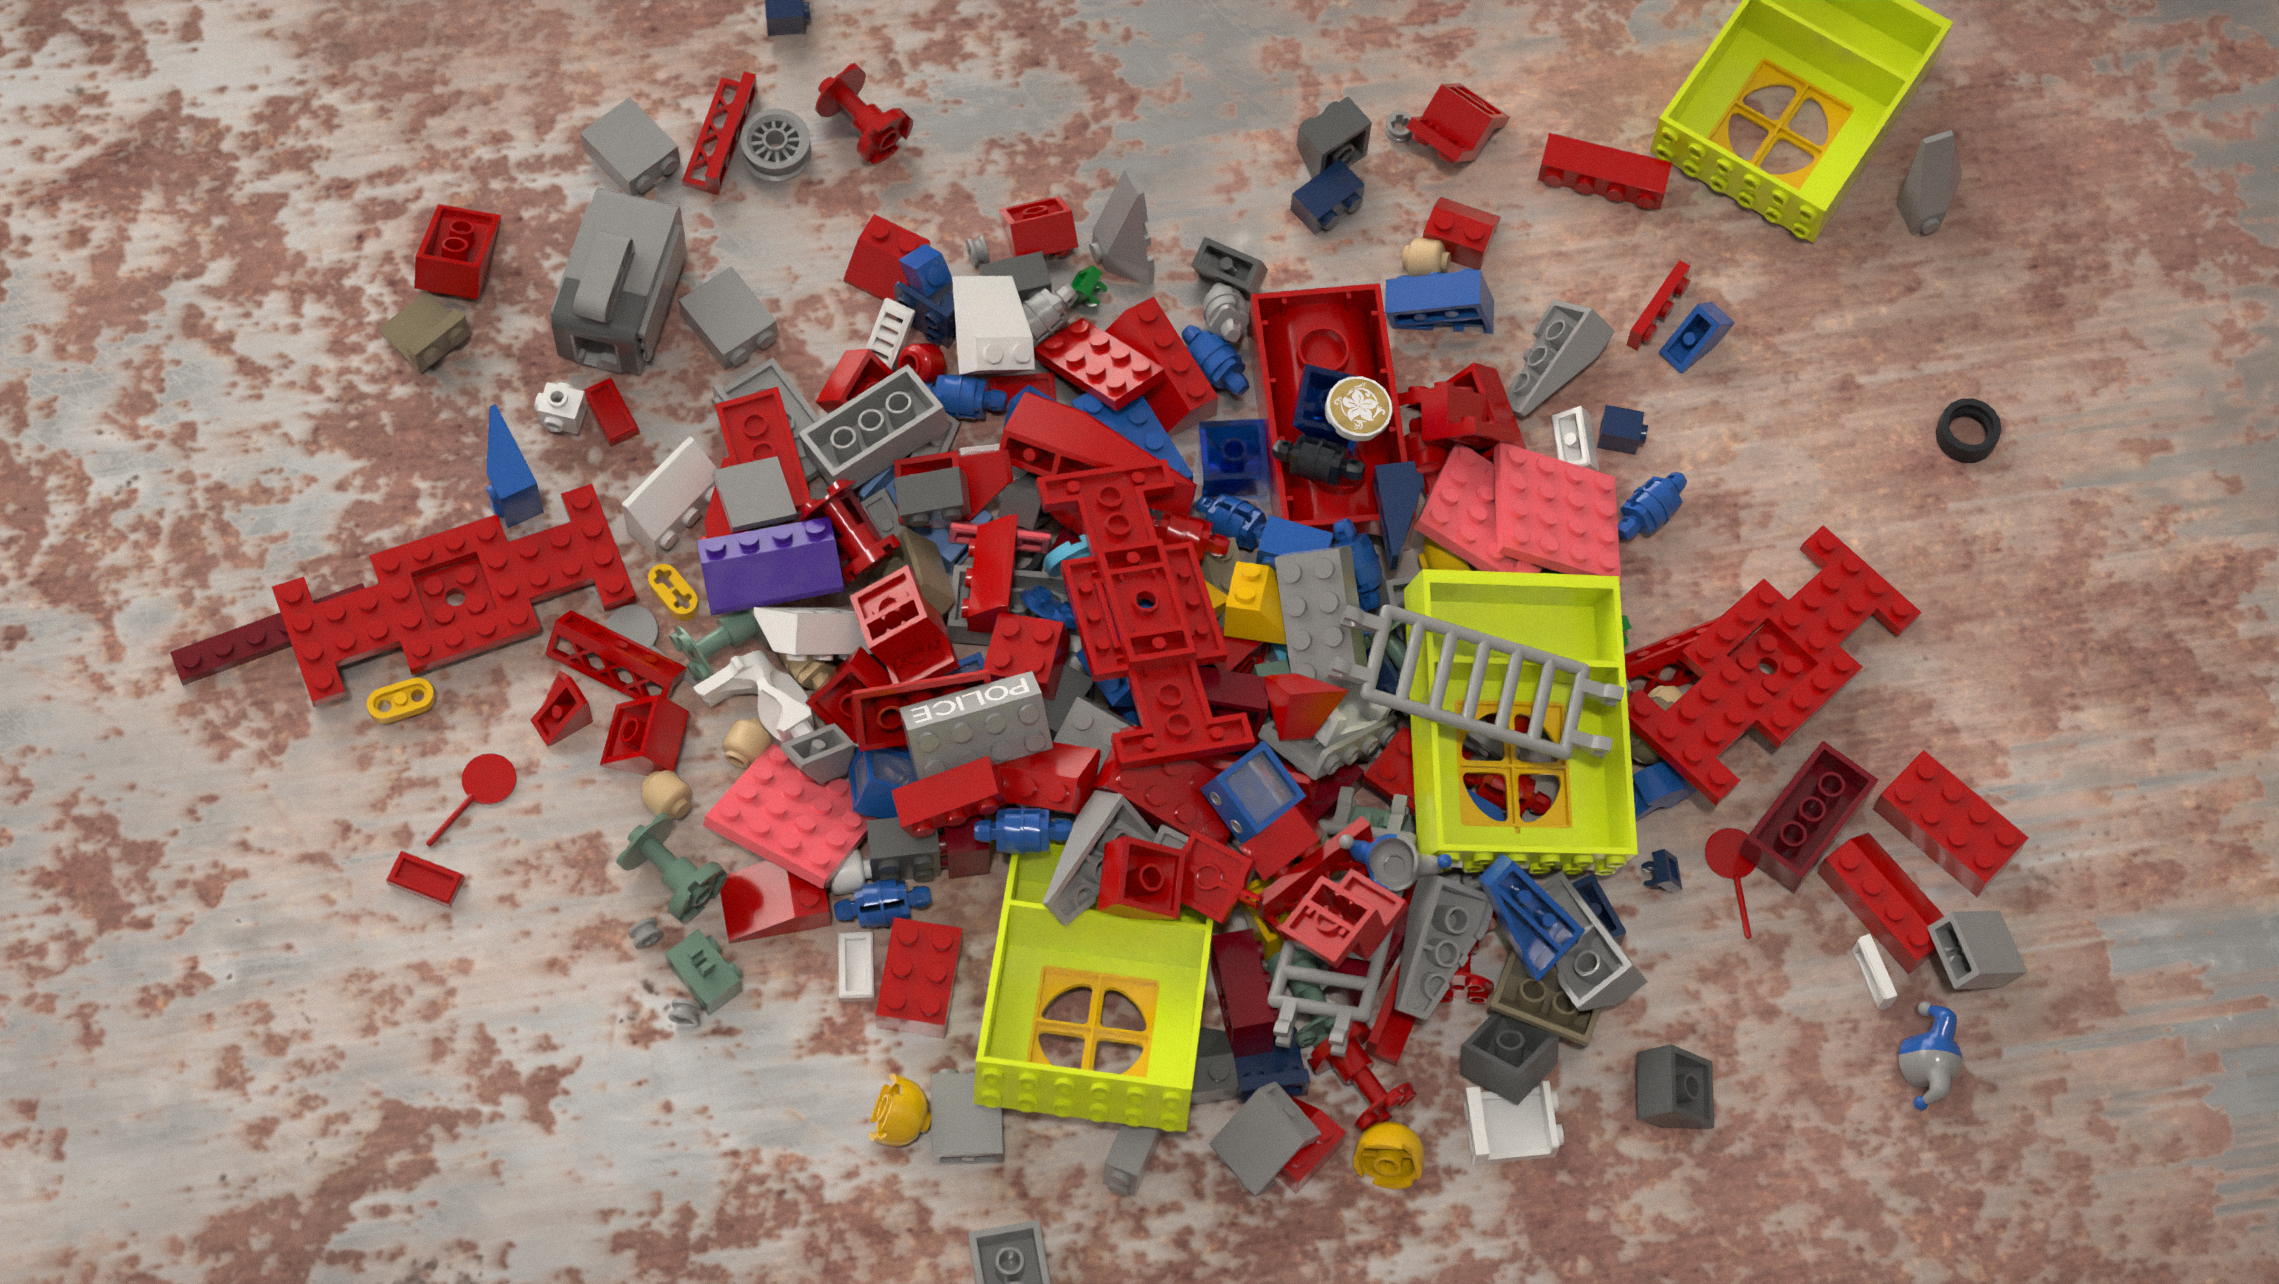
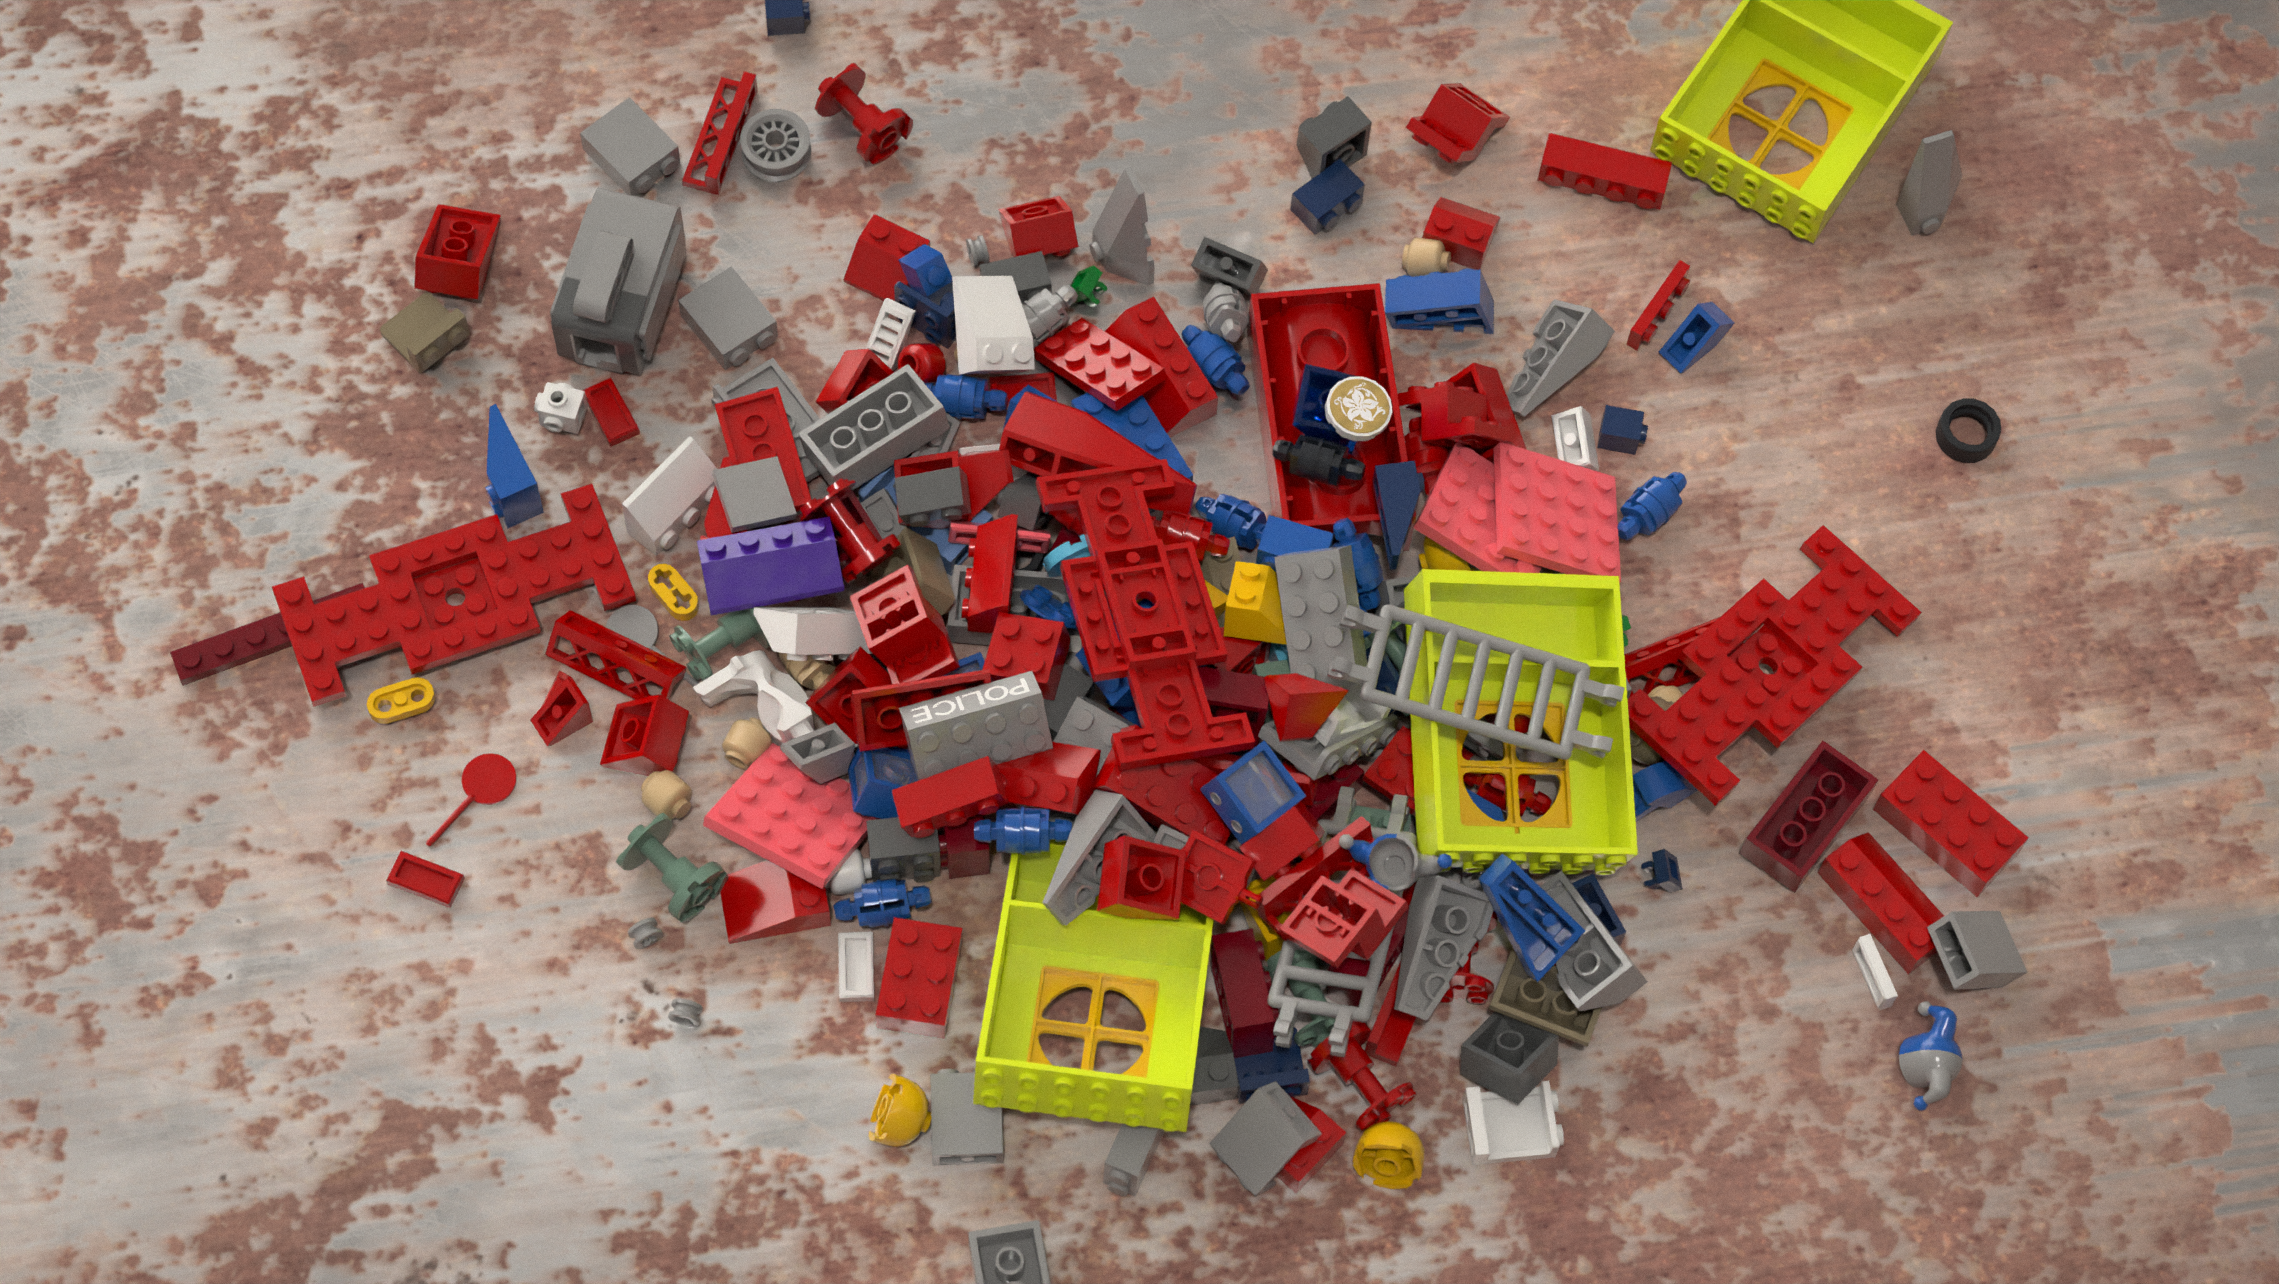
(704, 971): sand green brick -> none
(1233, 458): clear blue slope -> none
(1392, 133): light grey bush -> none
(1675, 1088): dark grey slope -> none
(1724, 860): red piece -> none

